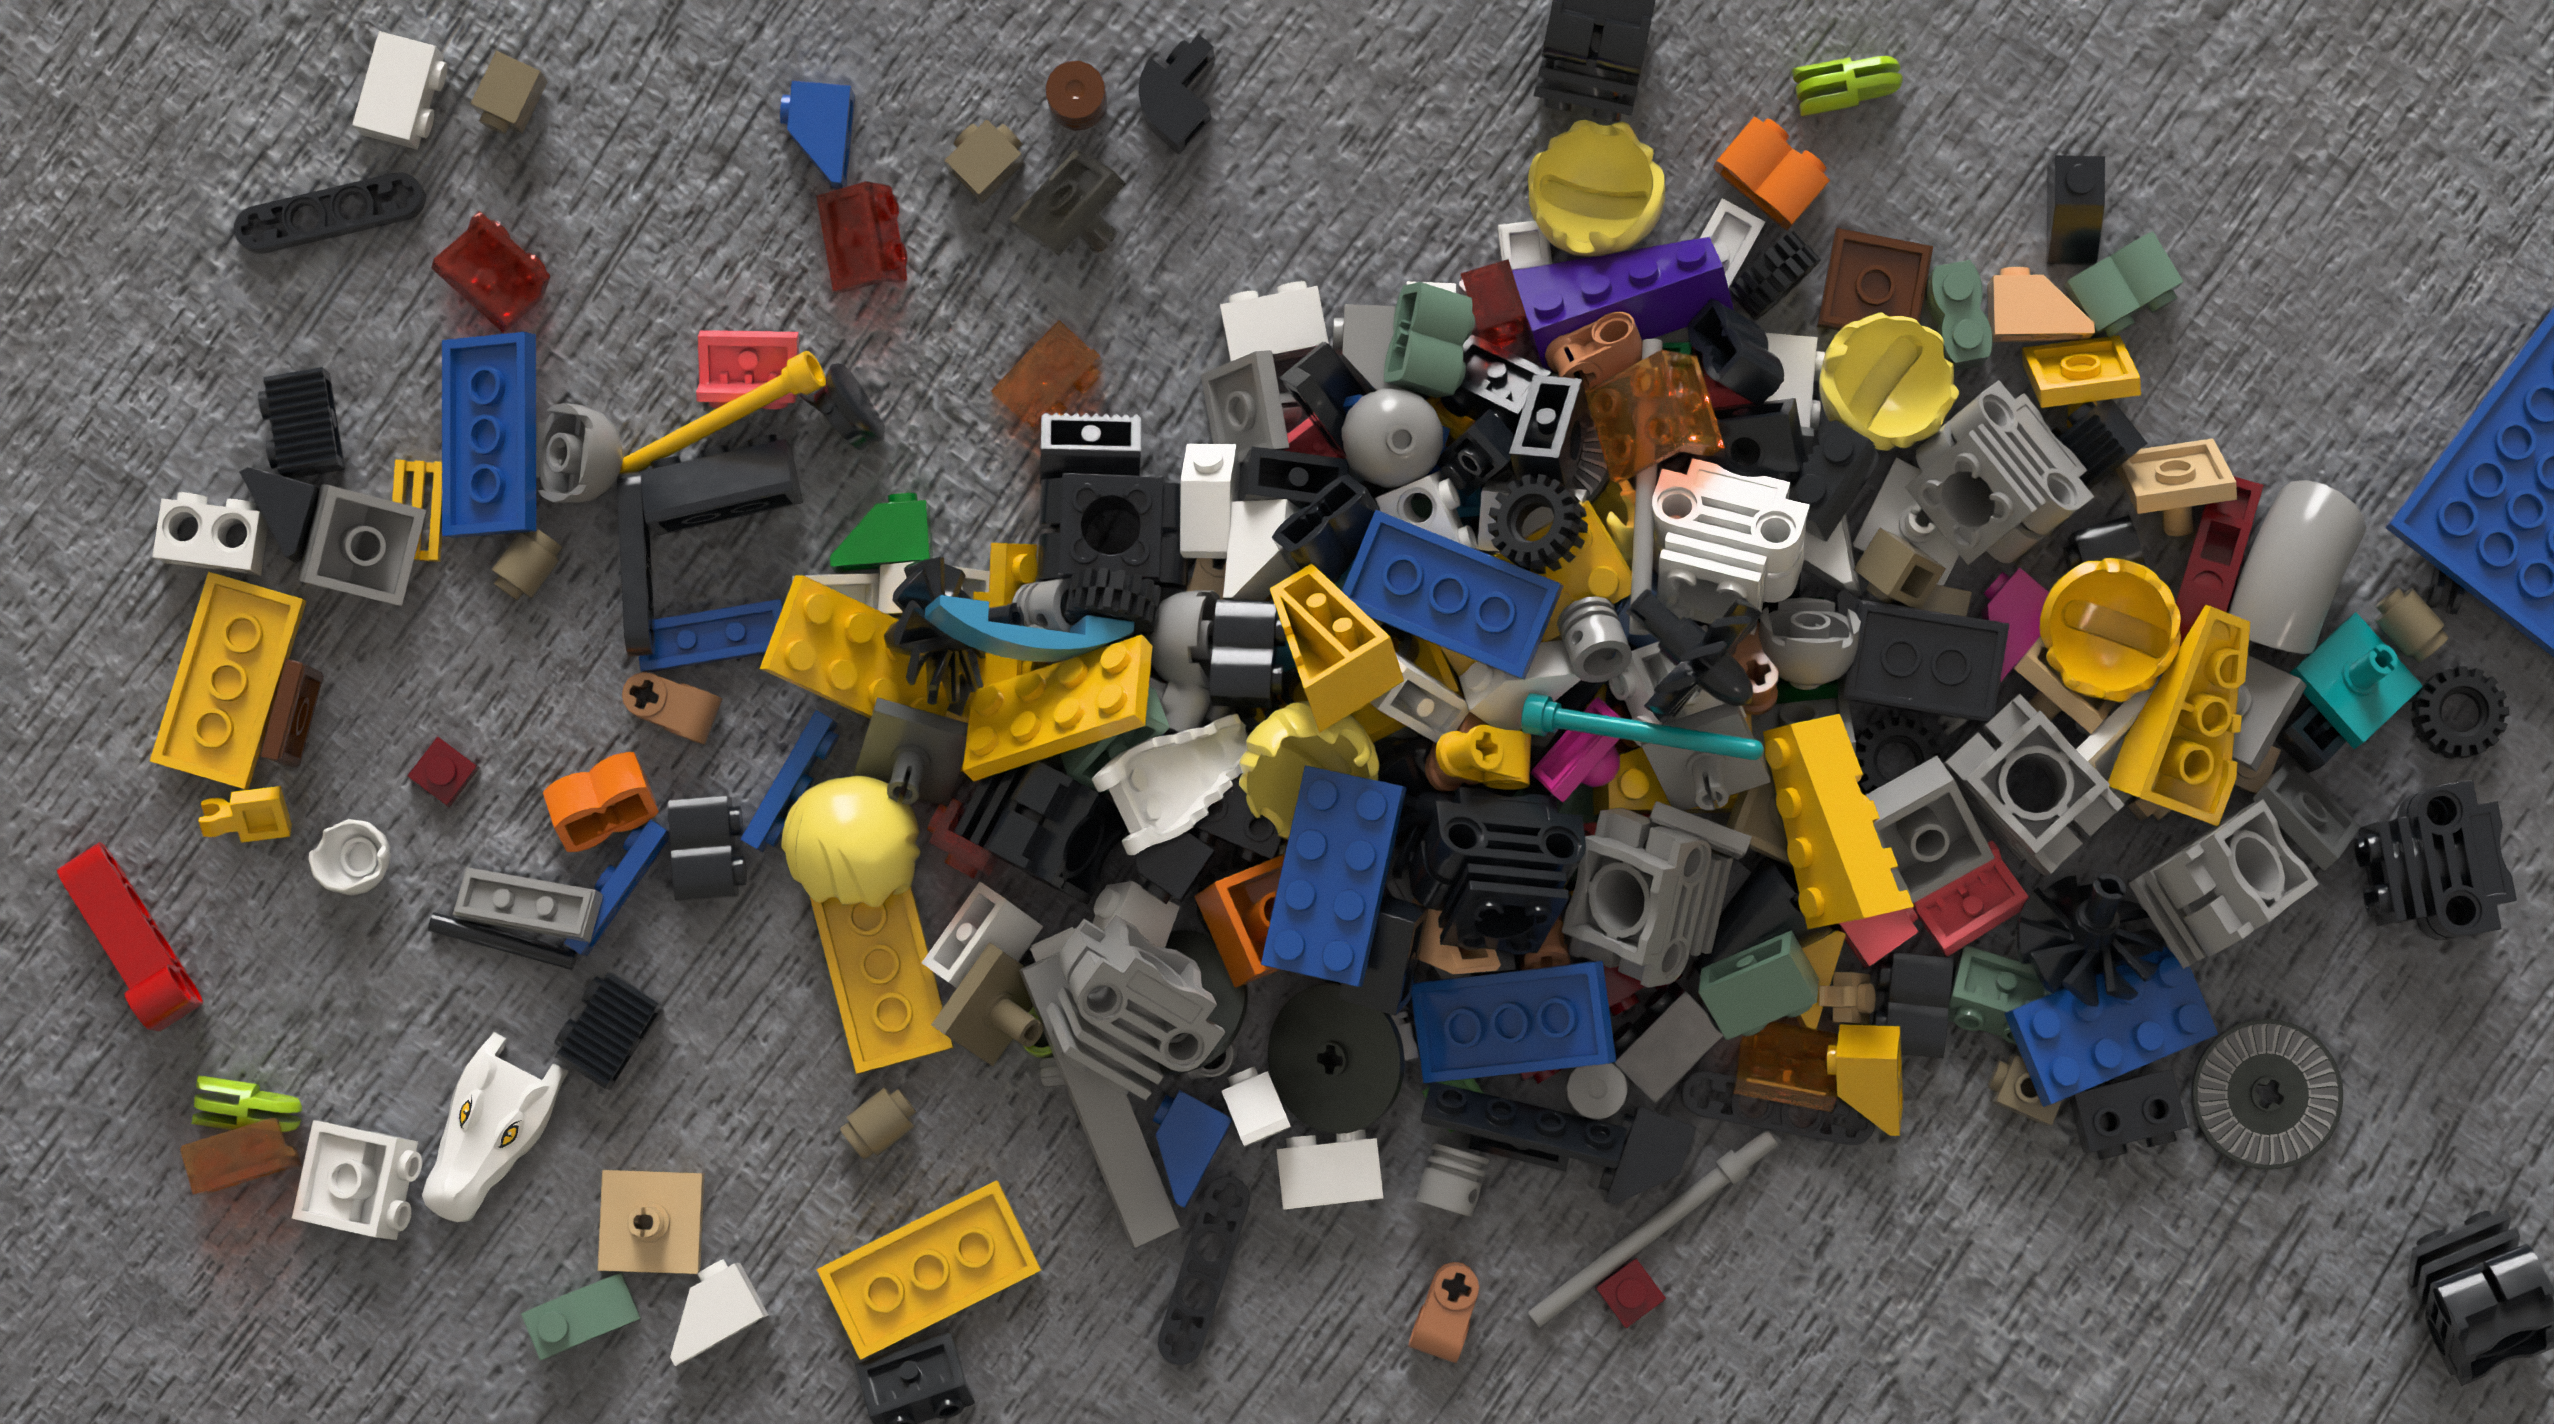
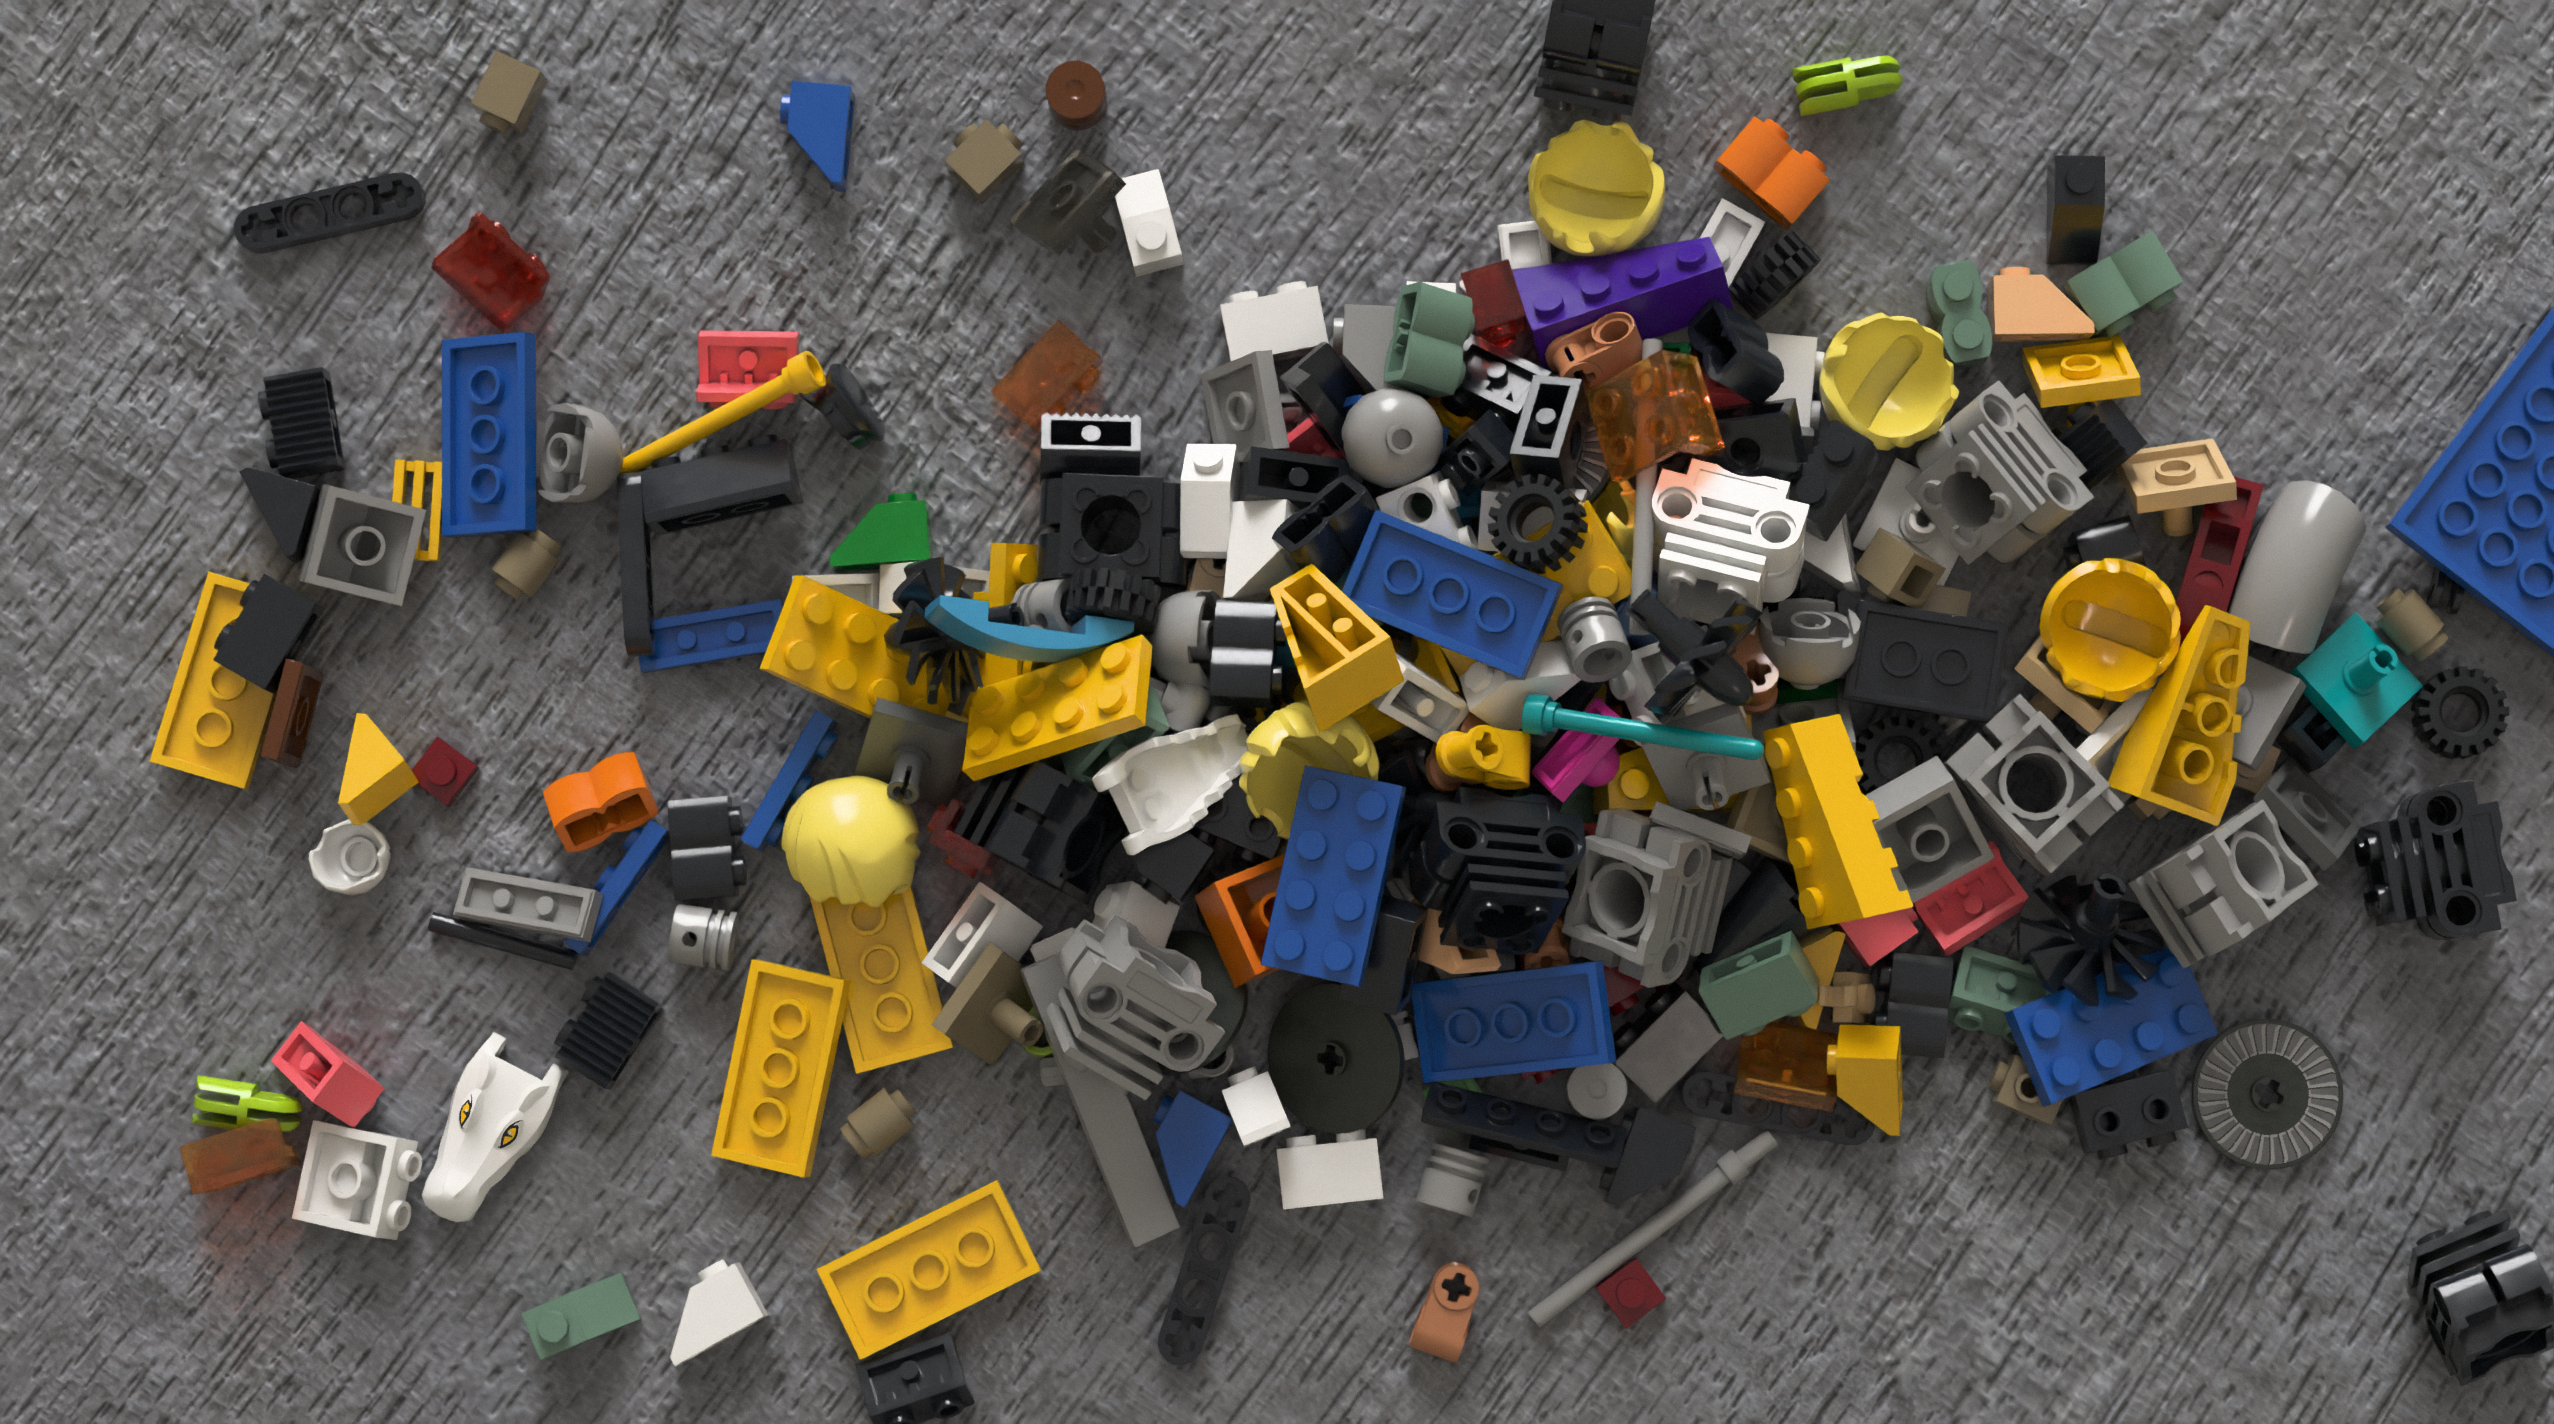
(156, 979): red beam -> none
(209, 545): white brick -> none
(253, 813): yellow plate -> none
(267, 632): none -> black brick
(327, 1075): none -> coral slope
(373, 773): none -> yellow slope
(400, 90): white brick -> none
(651, 1221): tan tile -> none
(679, 708): medium nougat piece -> none
(715, 937): none -> light grey piece
(780, 1068): none -> yellow plate
(862, 236): clear red bracket -> none
(1148, 224): none -> white slope
(1166, 102): black brick -> none
(1872, 277): reddish brown tile -> none
(2019, 603): dark pink slope -> none

